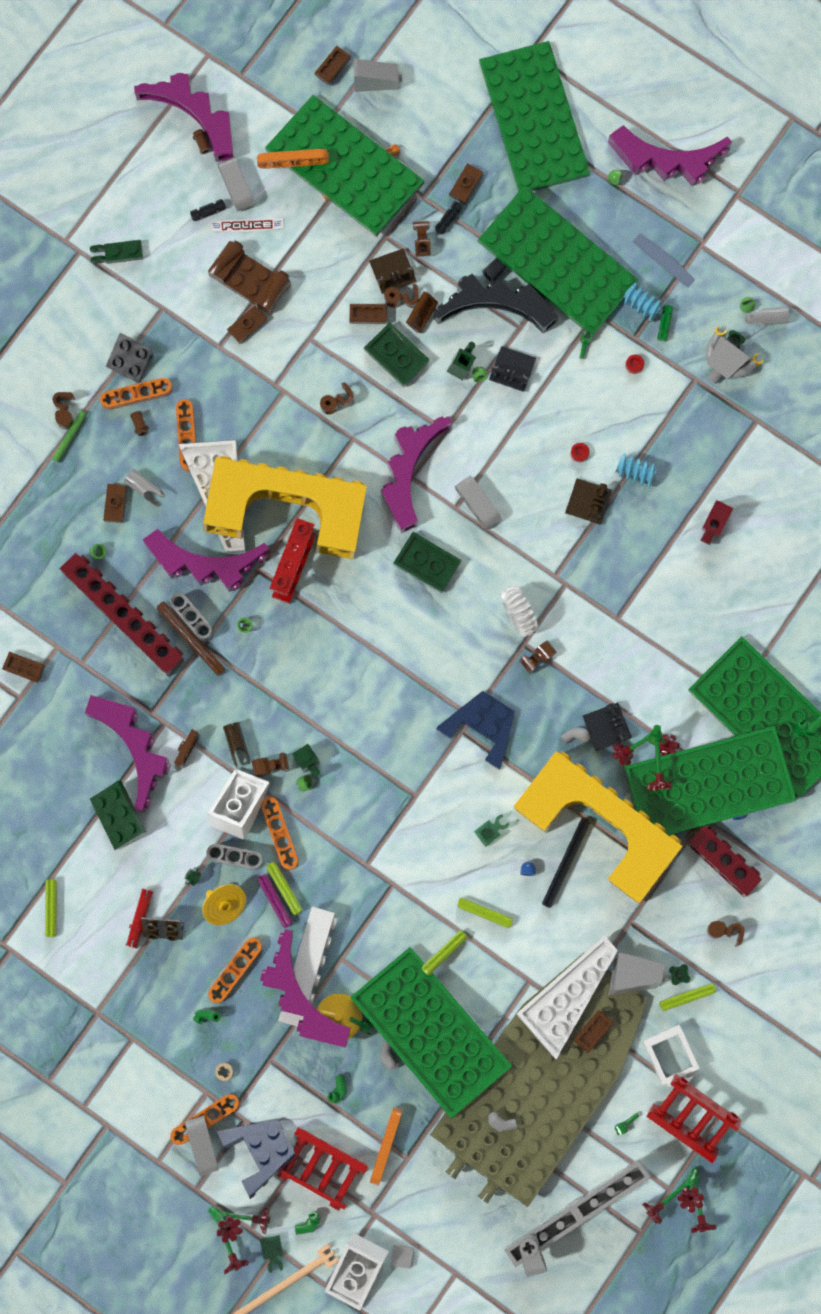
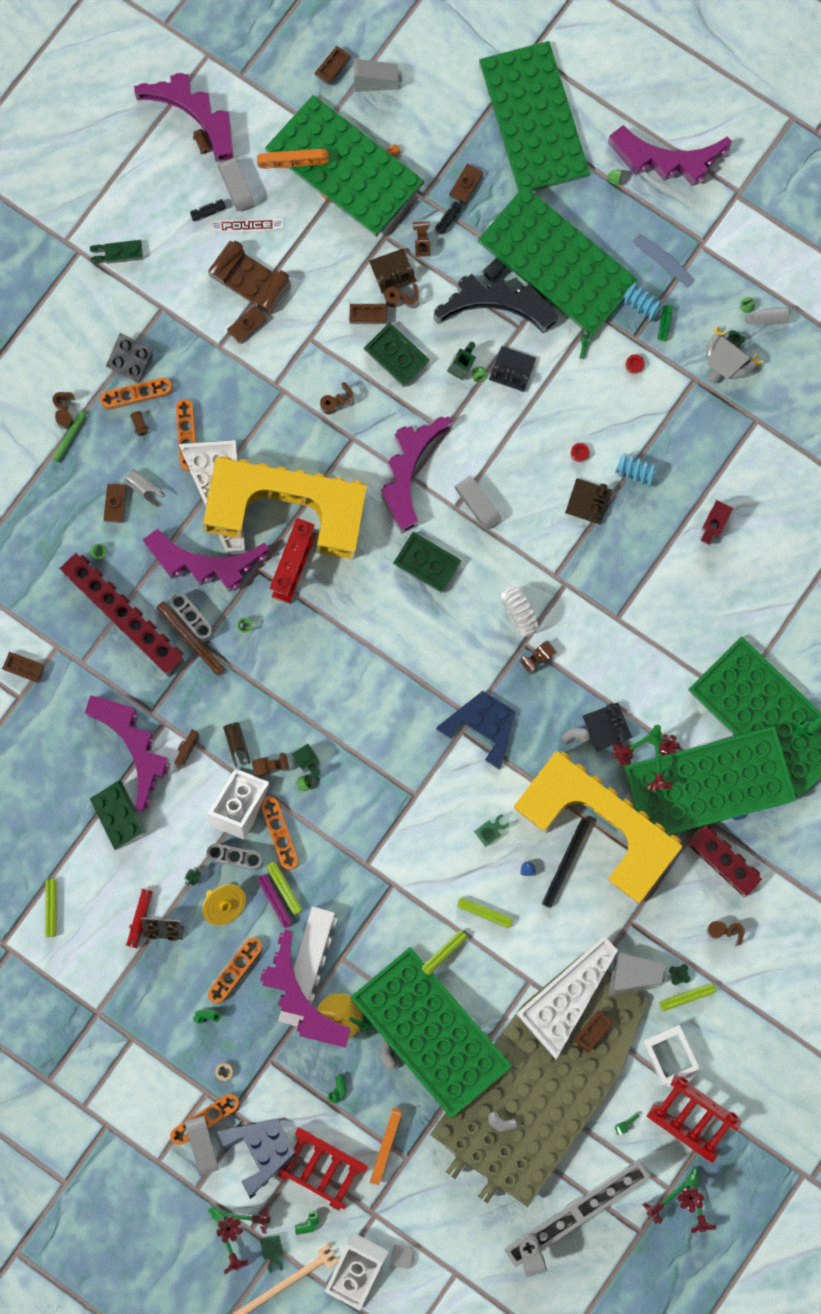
(422, 312): reddish brown plate -> none

